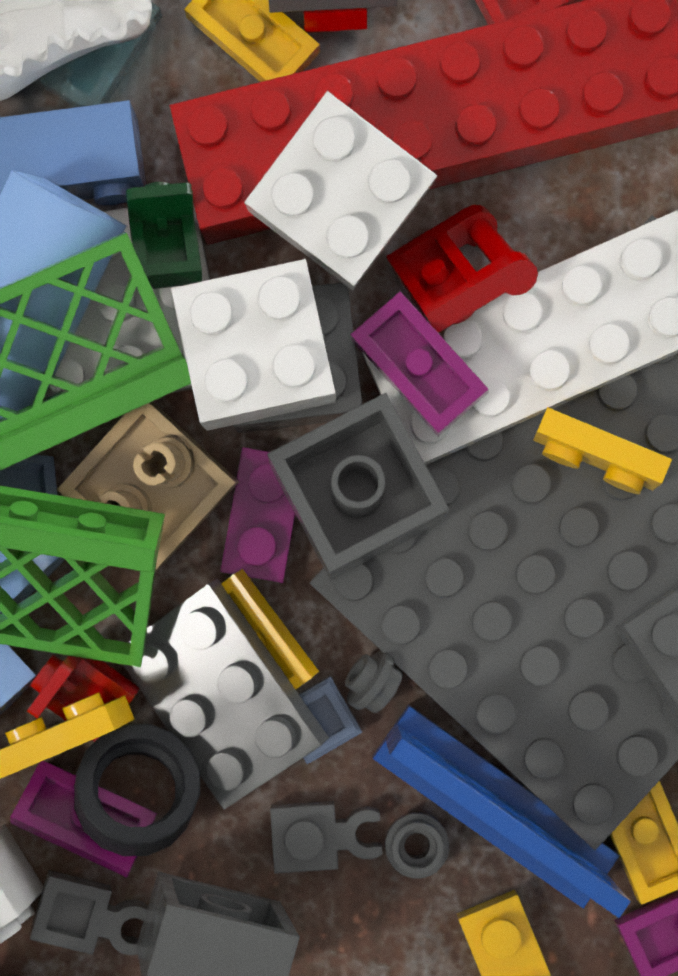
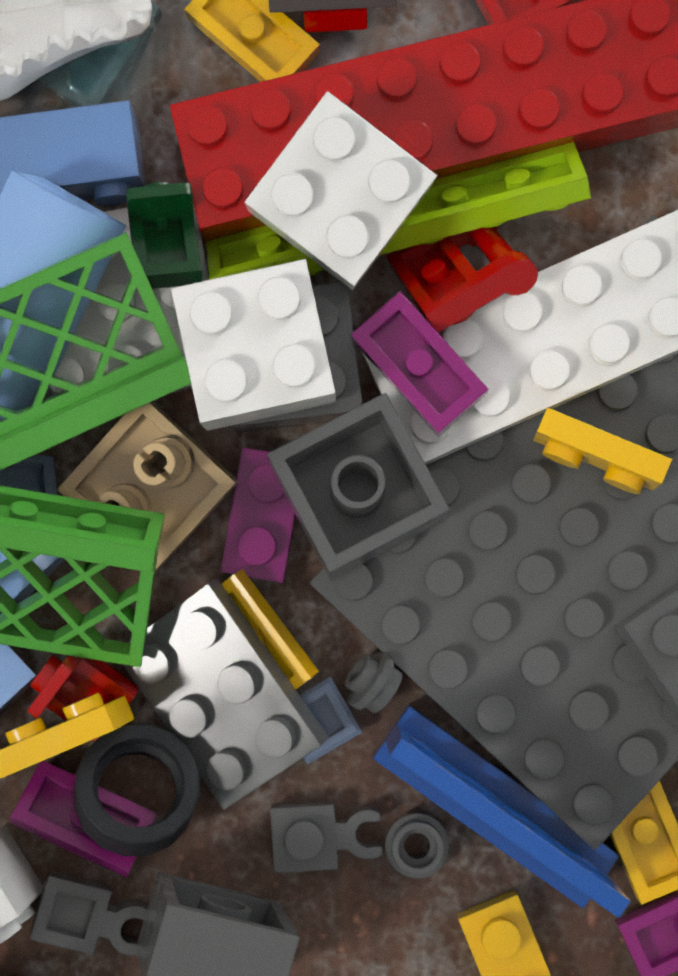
(450, 207): none -> lime plate

